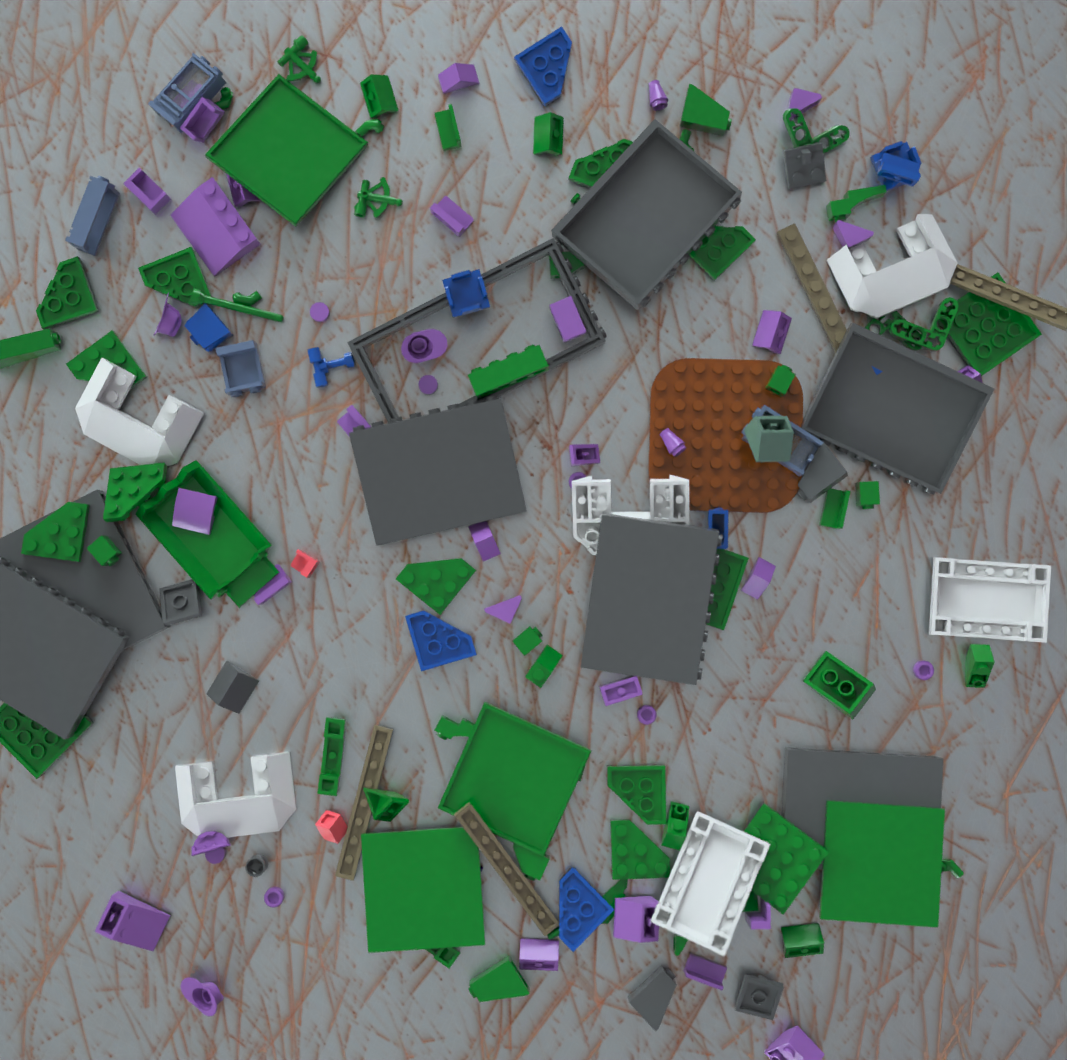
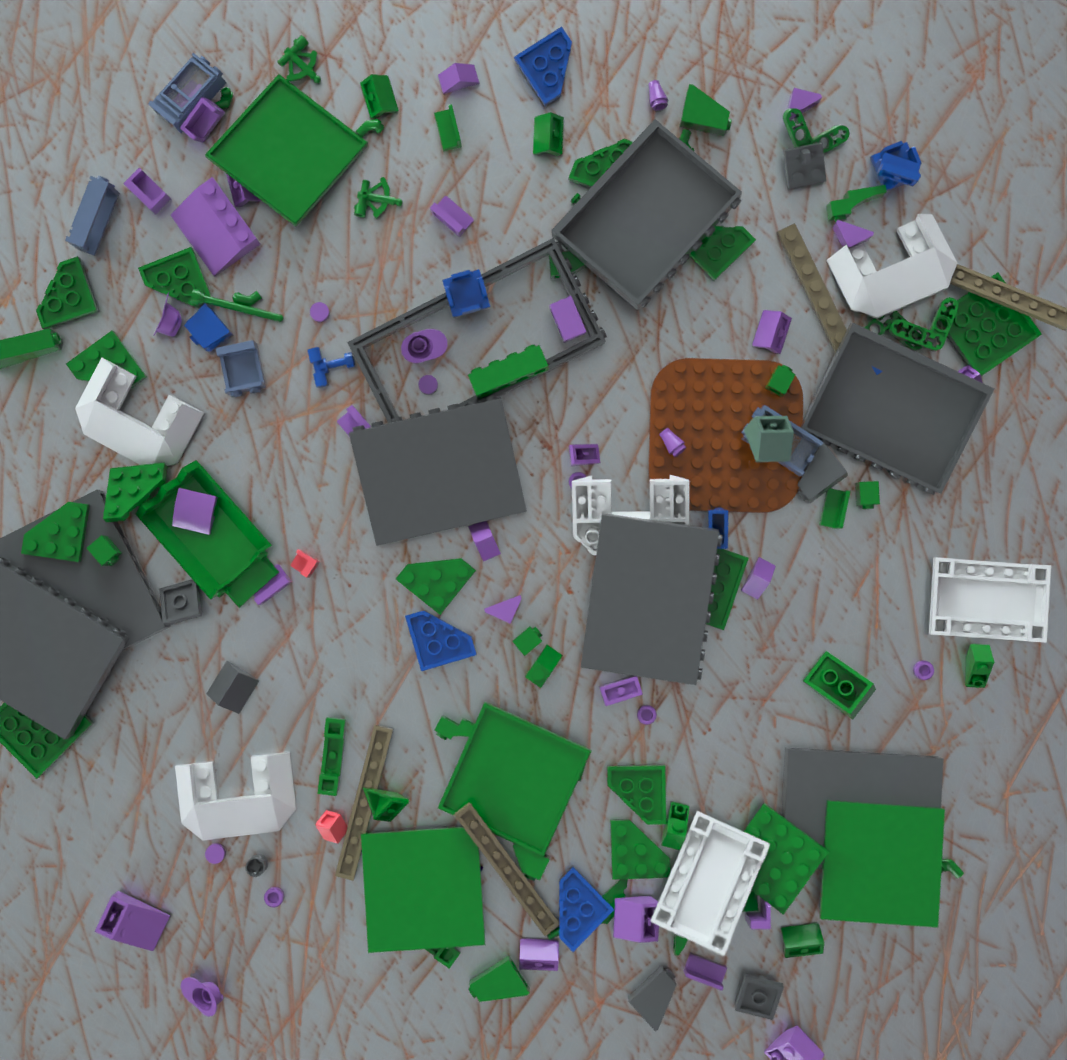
(208, 842): medium lavender plate -> none

